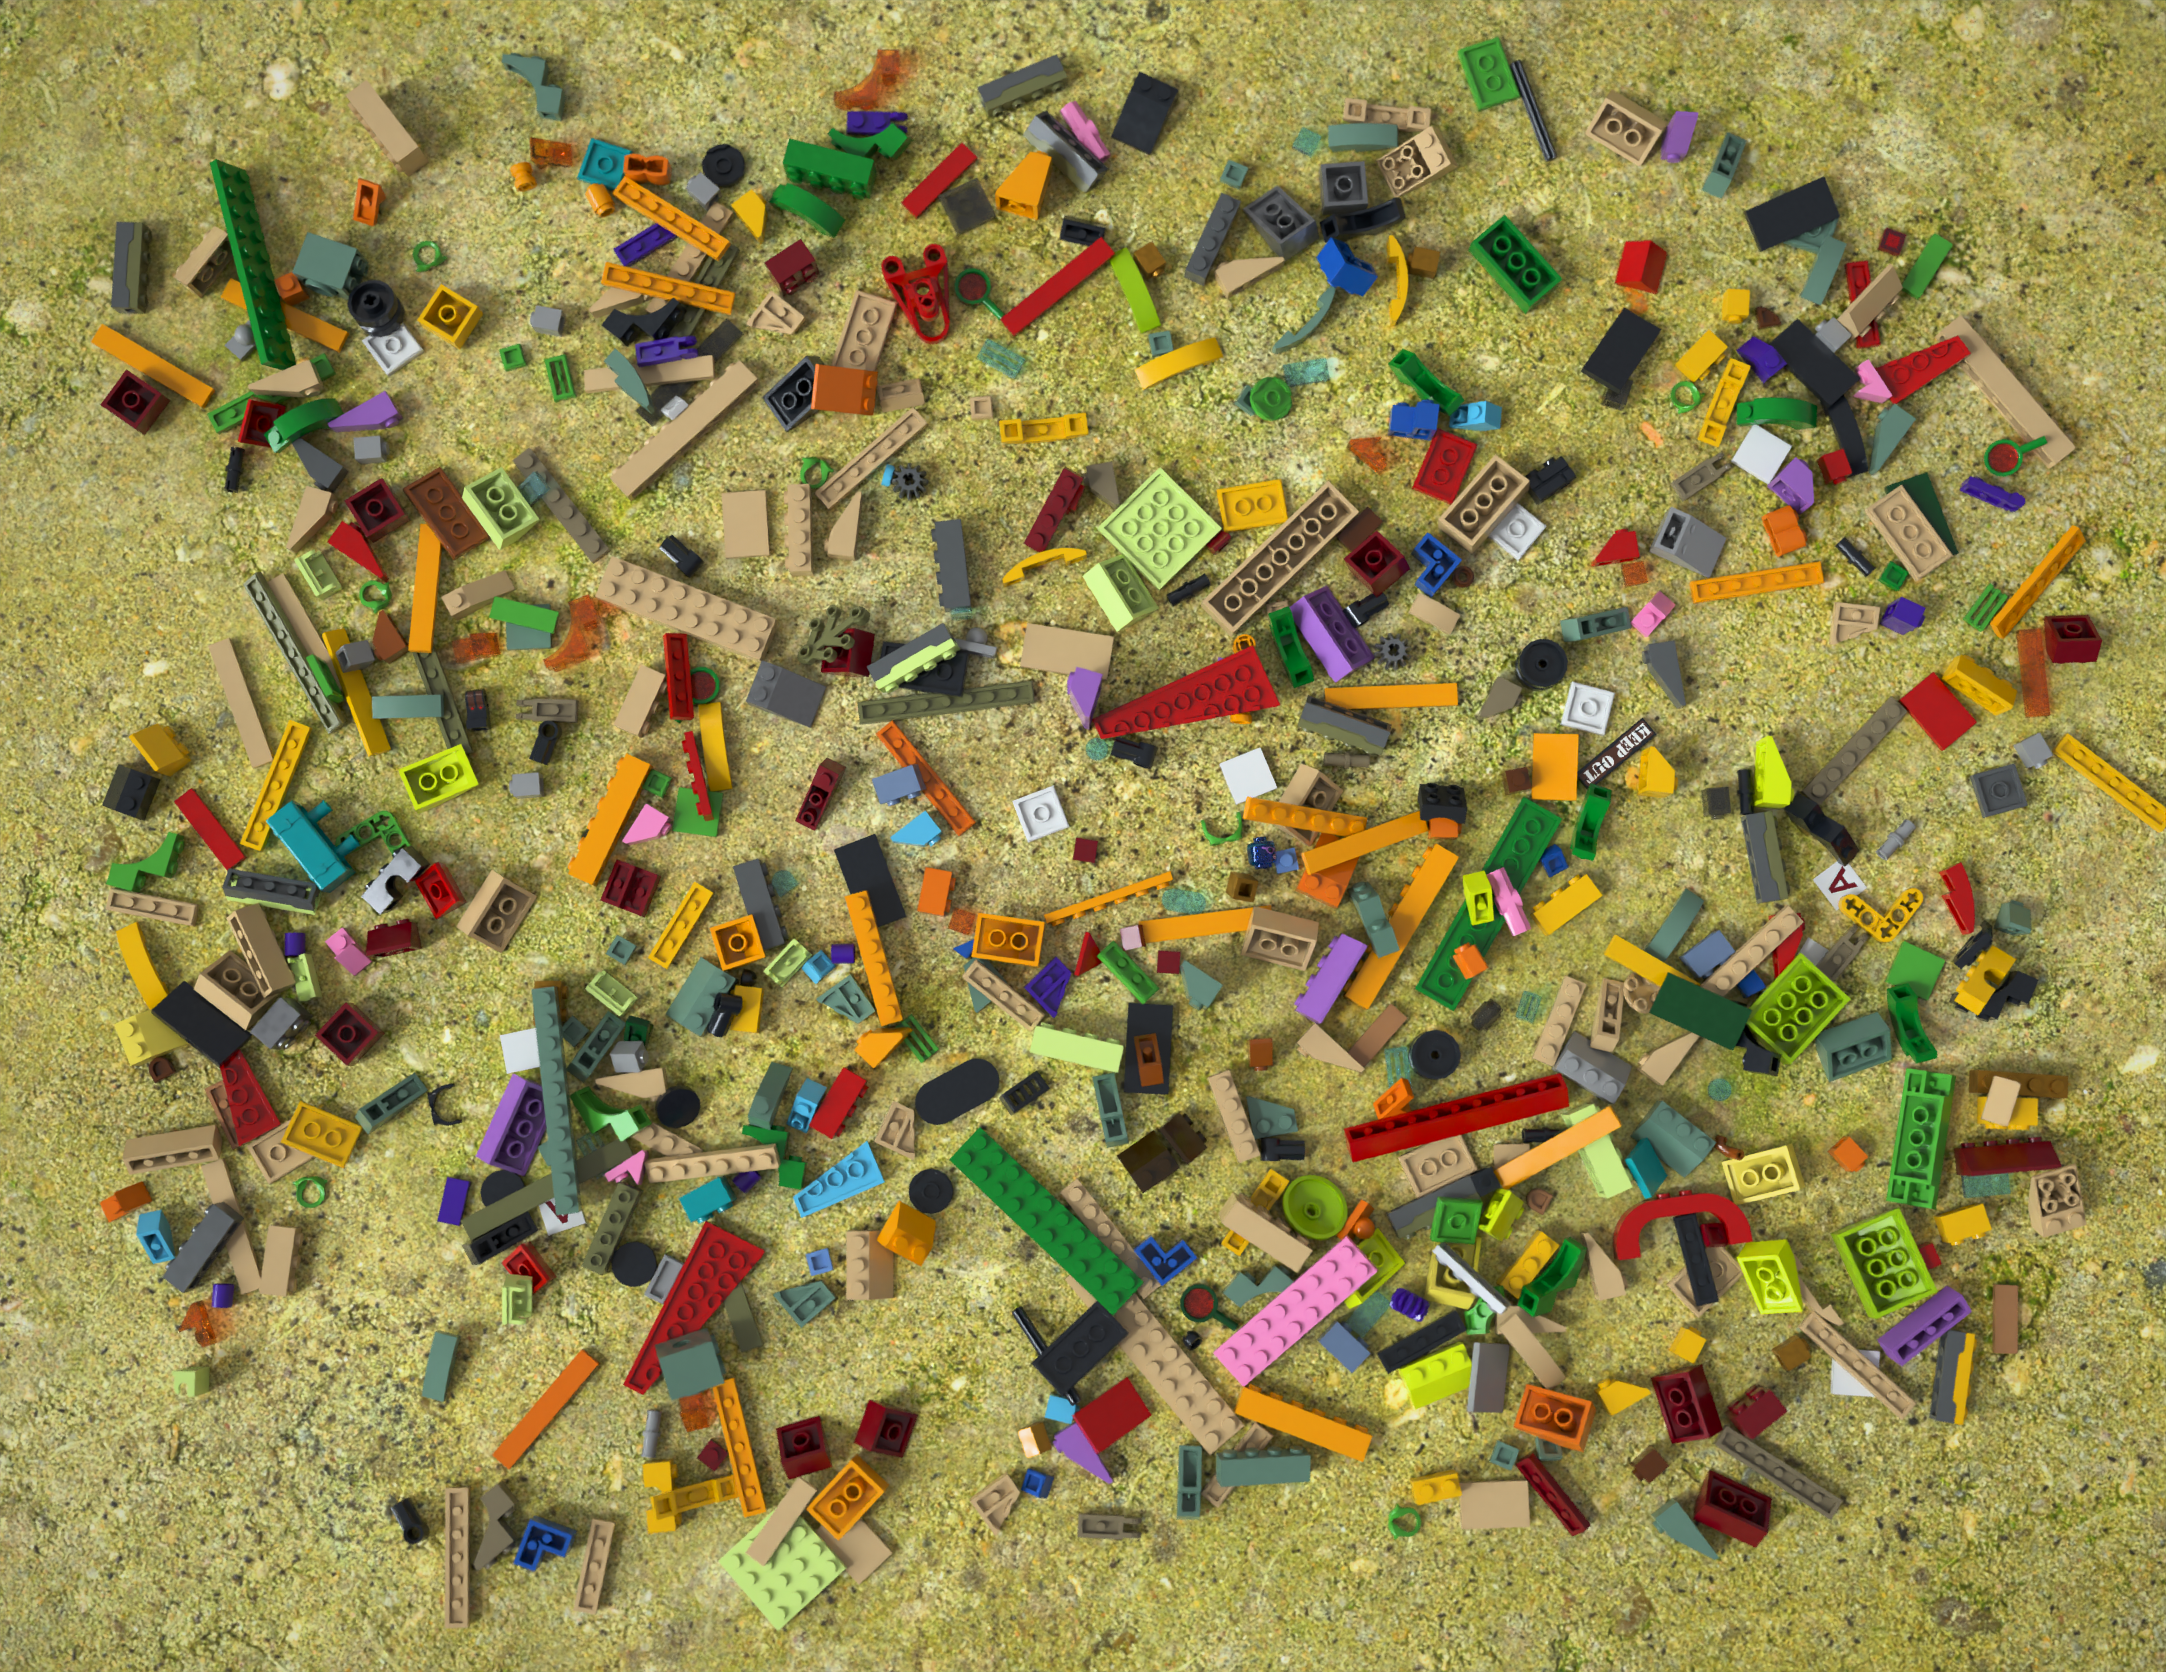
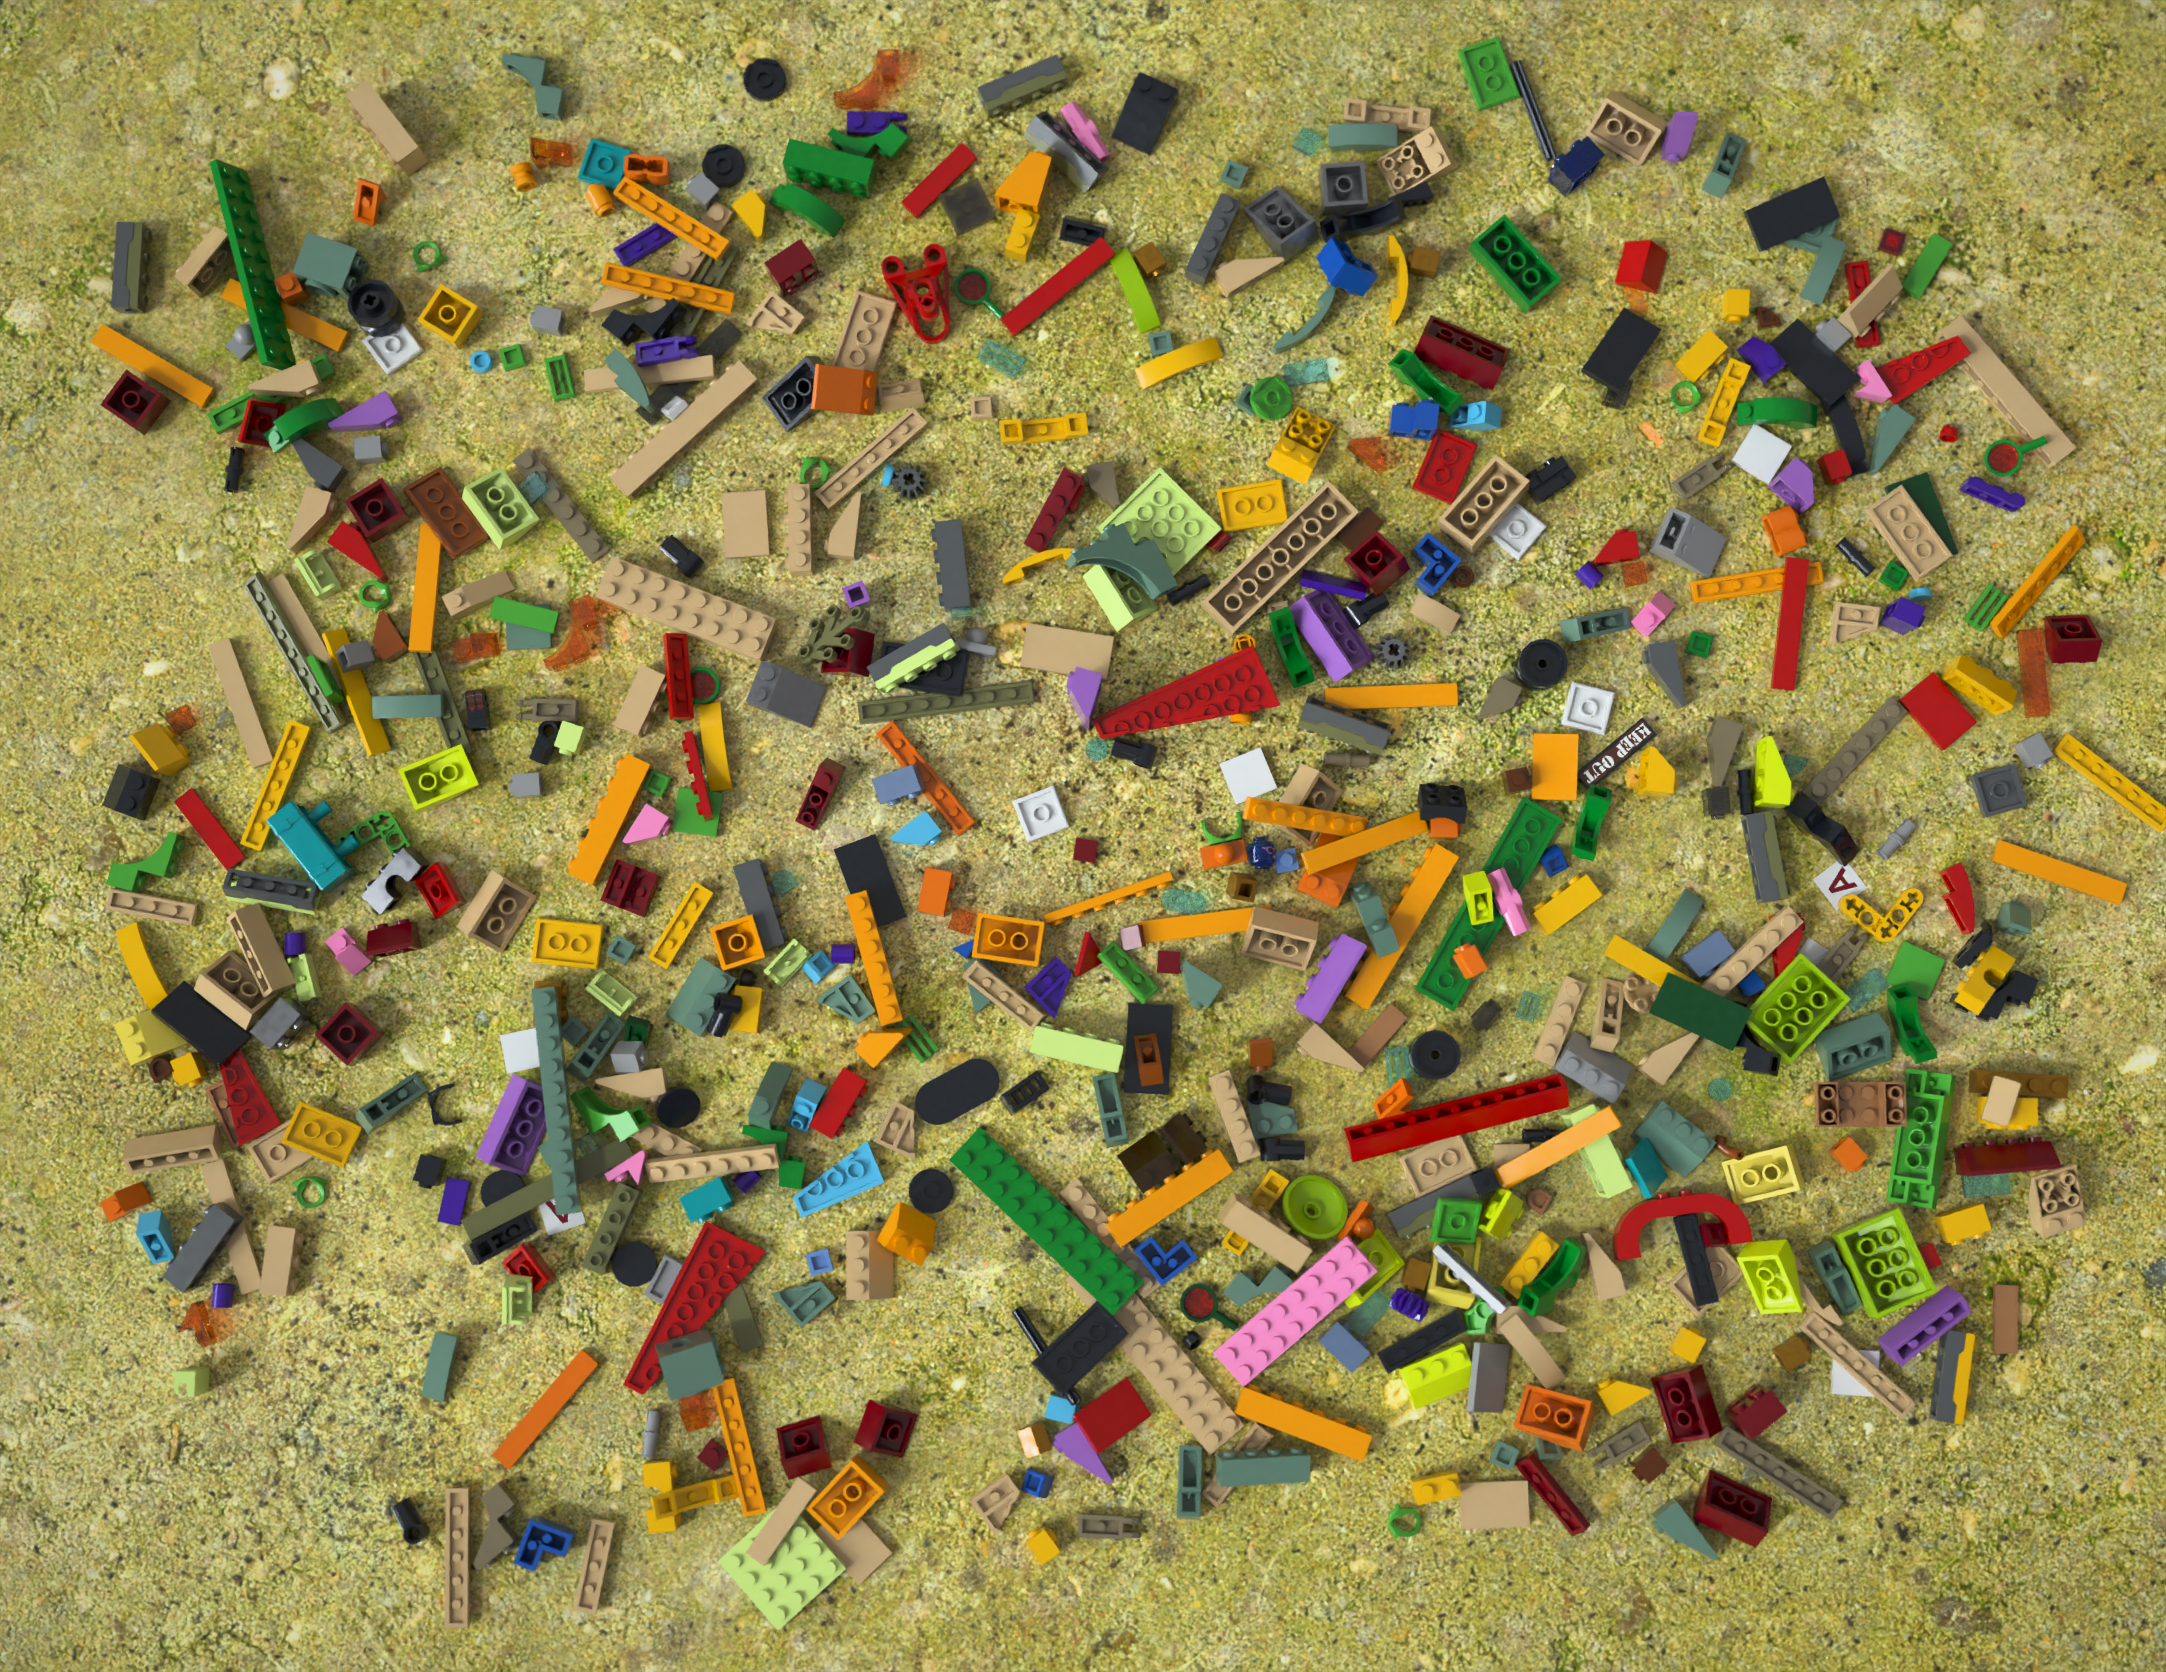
(181, 719): none -> clear orange tile
(188, 1070): none -> yellow brick
(429, 1170): none -> black brick
(481, 362): none -> medium azure tile
(567, 943): none -> yellow tile
(570, 738): none -> yellowish green brick
(764, 79): none -> black tile
(857, 595): none -> medium lavender brick
(1022, 235): none -> yellow brick
(1043, 1543): none -> yellow brick
(1138, 560): none -> sand green arch
(1168, 1198): none -> light orange brick
(1223, 854): none -> orange tile
(1261, 1091): none -> black piece
(1301, 445): none -> yellow slope
(1333, 584): none -> dark purple tile
(1415, 196): none -> black slope
(1415, 1274): none -> pearl gold brick
(1461, 352): none -> dark red slope
(1575, 166): none -> clear blue brick
(1589, 574): none -> dark purple beam
(1620, 1444): none -> dark tan hinge
(1699, 644): none -> green tile
(1721, 744): none -> dark tan slope
(1789, 624): none -> red tile
(1794, 764): none -> clear light blue tile
(1835, 1277): none -> sand green slope
(1860, 1104): none -> medium nougat slope
(1865, 989): none -> clear light blue tile
(1920, 594): none -> medium azure tile
(1948, 433): none -> red hinge
(2059, 872): none -> light orange tile

